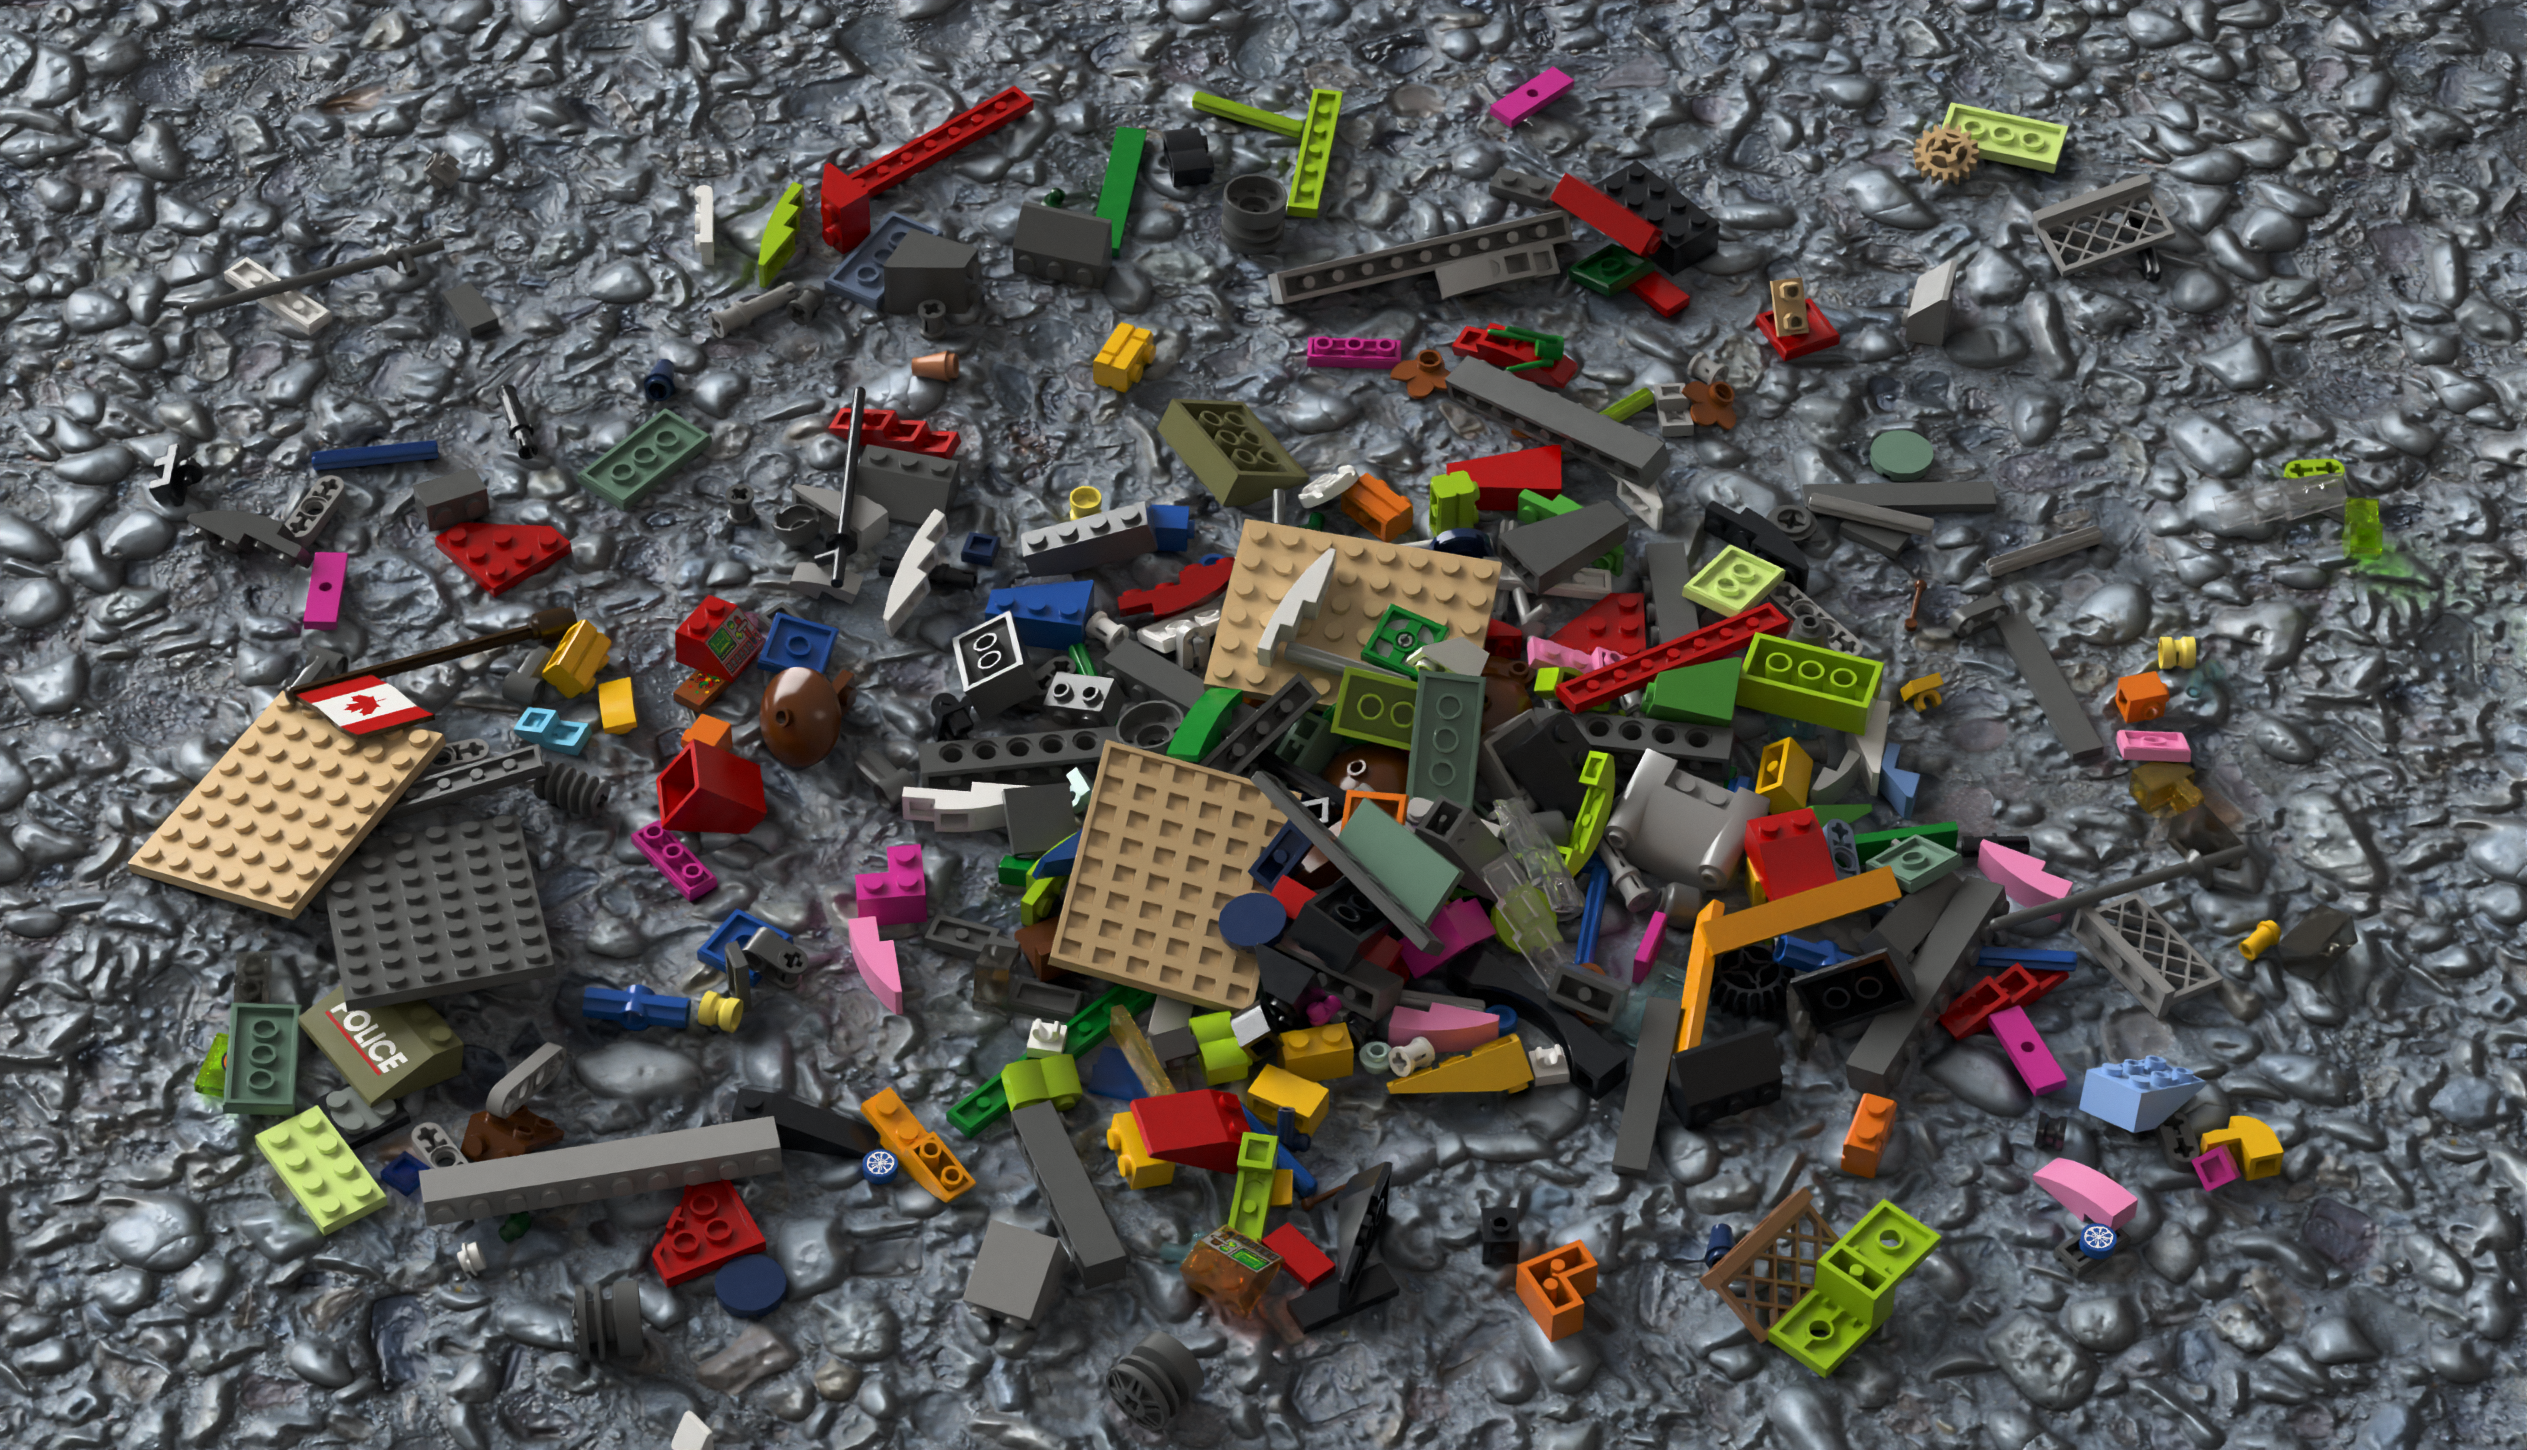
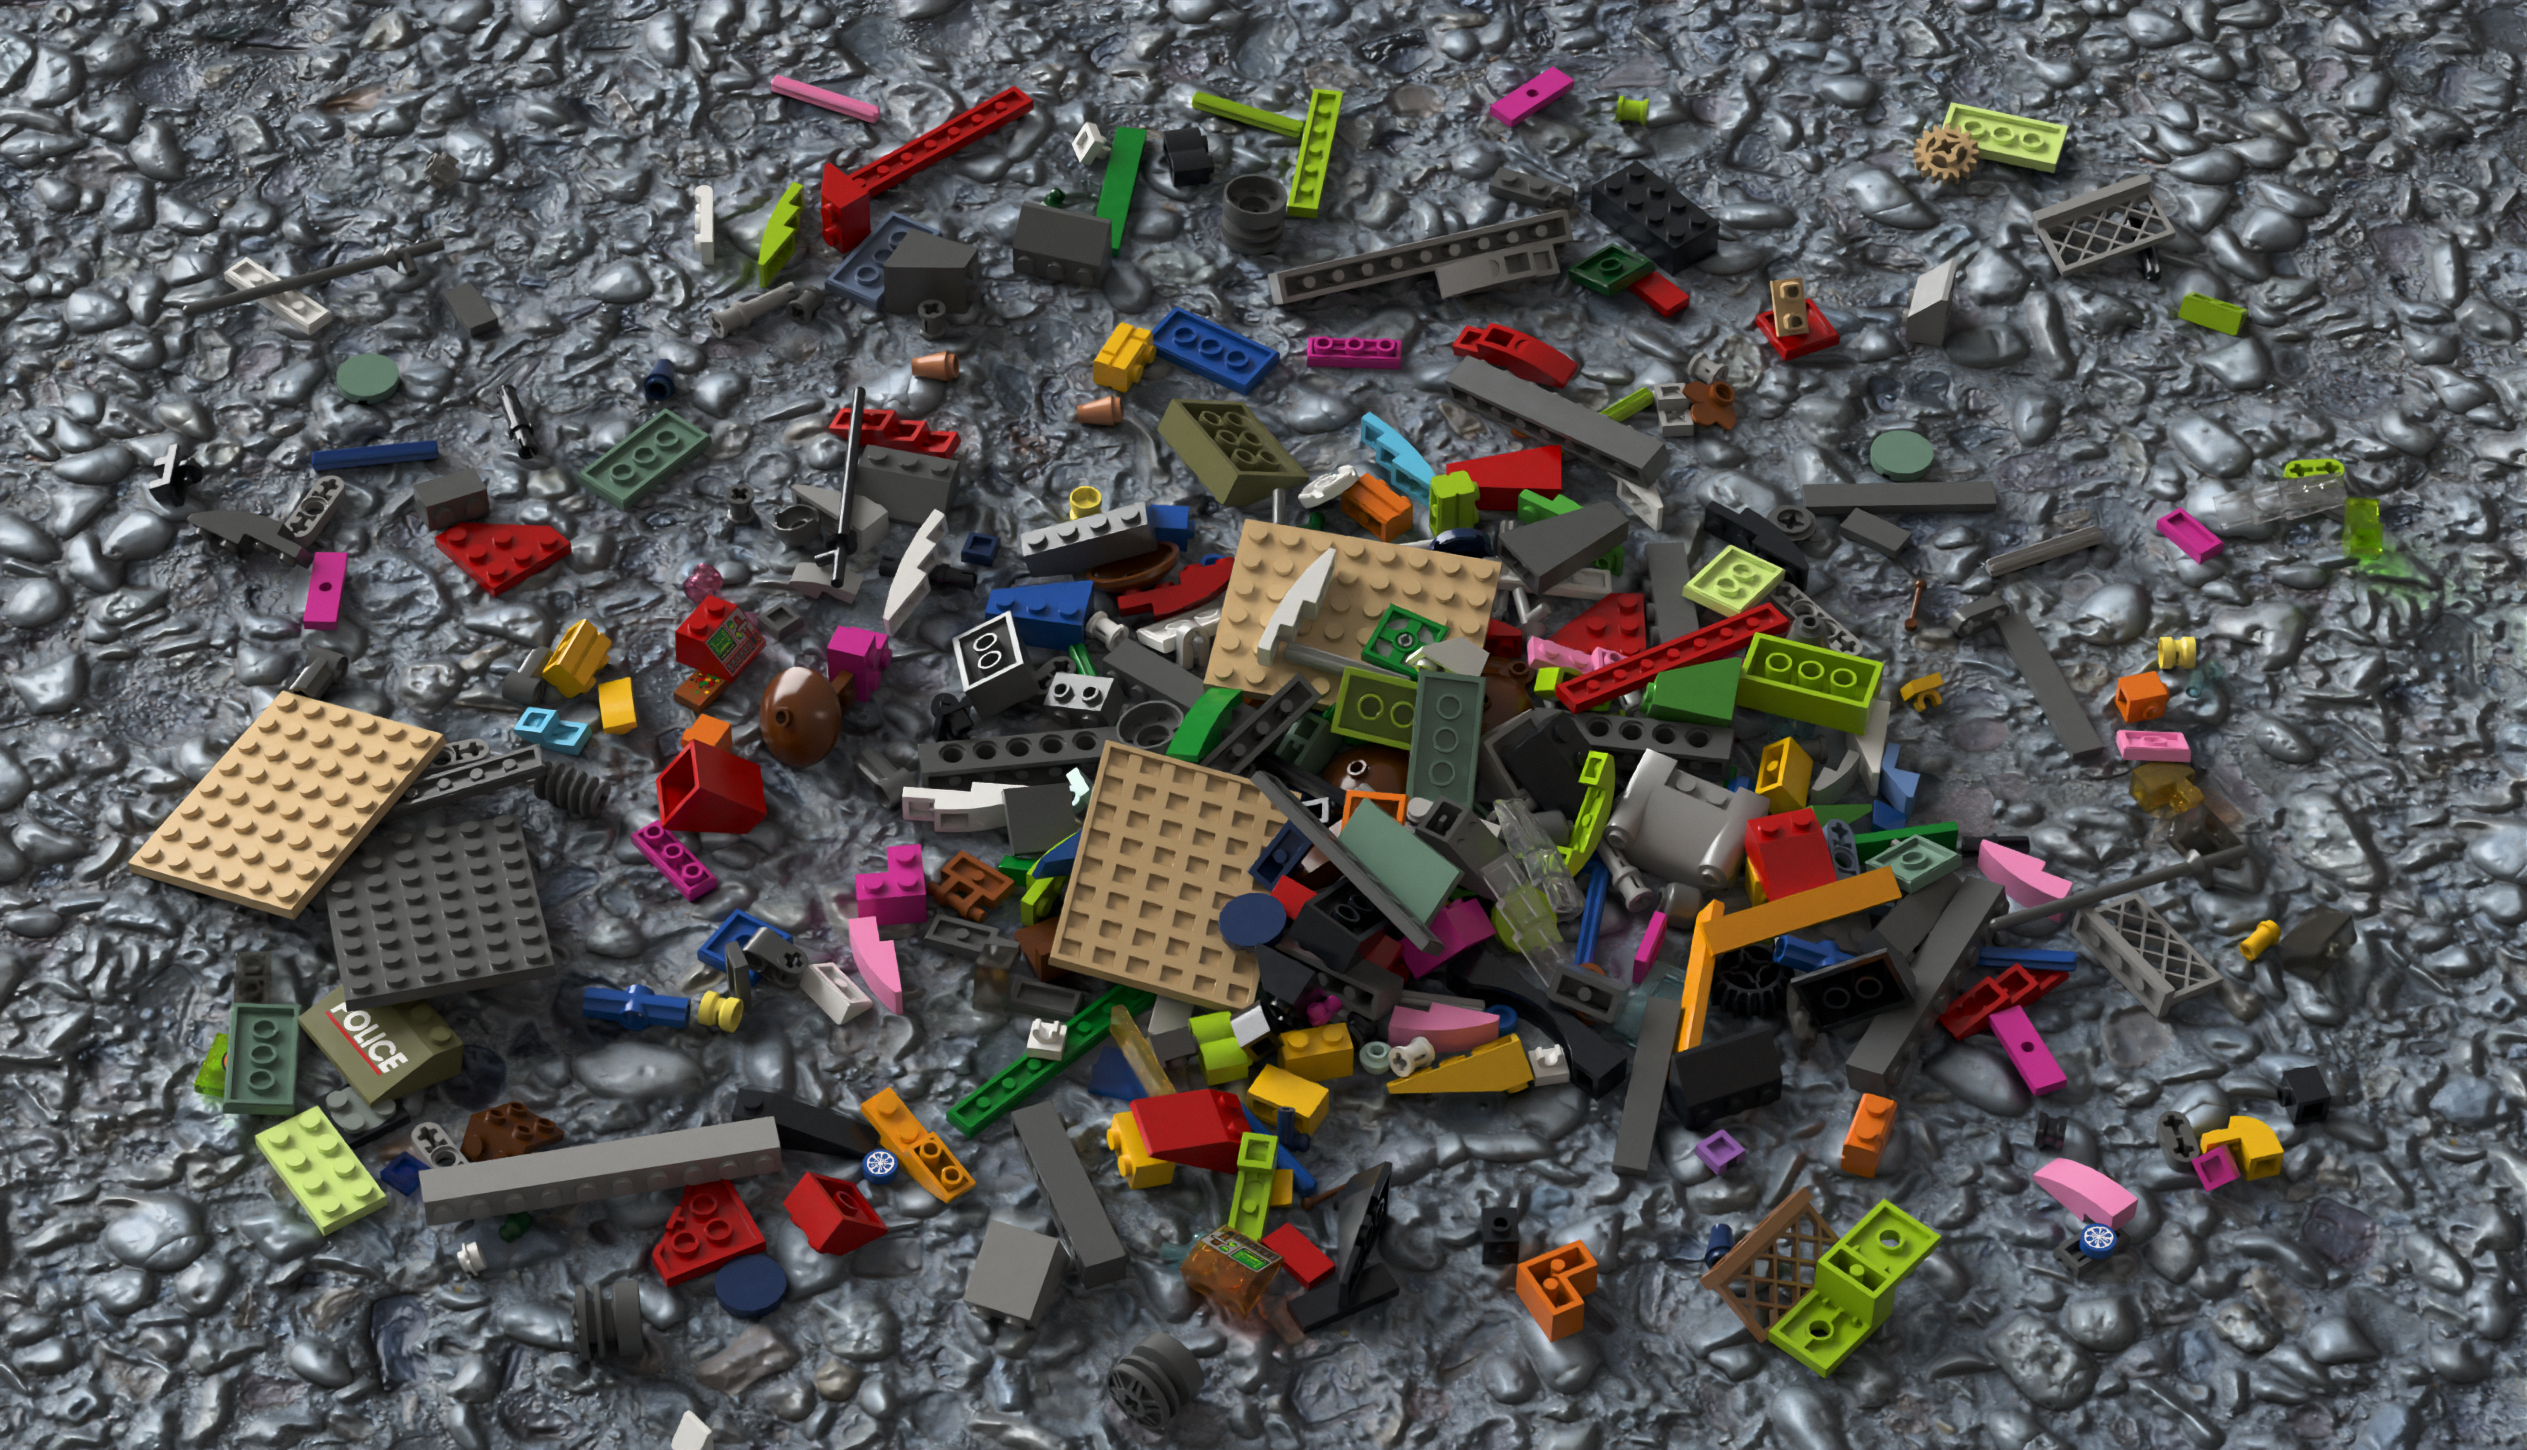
(368, 378): none -> sand green tile
(368, 707): flag -> none
(526, 1080): light grey beam -> none
(703, 582): none -> clear pink wheel
(797, 644): blue tile -> none
(825, 99): none -> bright pink axle
(833, 1214): none -> red slope
(834, 992): none -> white slope
(861, 653): none -> dark pink brick
(975, 879): none -> dark orange plate
(1042, 1080): lime brick -> none
(1090, 144): none -> white tile
(1102, 412): none -> nougat cone
(1137, 571): none -> reddish brown dish
(1212, 351): none -> blue tile
(1396, 454): none -> medium azure slope
(1422, 374): dark orange plate -> none
(1547, 347): green plant -> none
(1607, 215): red slope -> none
(1632, 110): none -> lime bush
(1720, 1152): none -> medium lavender plate
(1871, 514): light grey axle -> none
(1886, 818): none -> blue slope
(2138, 1092): light blue slope -> none
(2190, 535): none -> dark pink tile
(2212, 313): none -> lime slope
(2304, 1095): none -> black brick

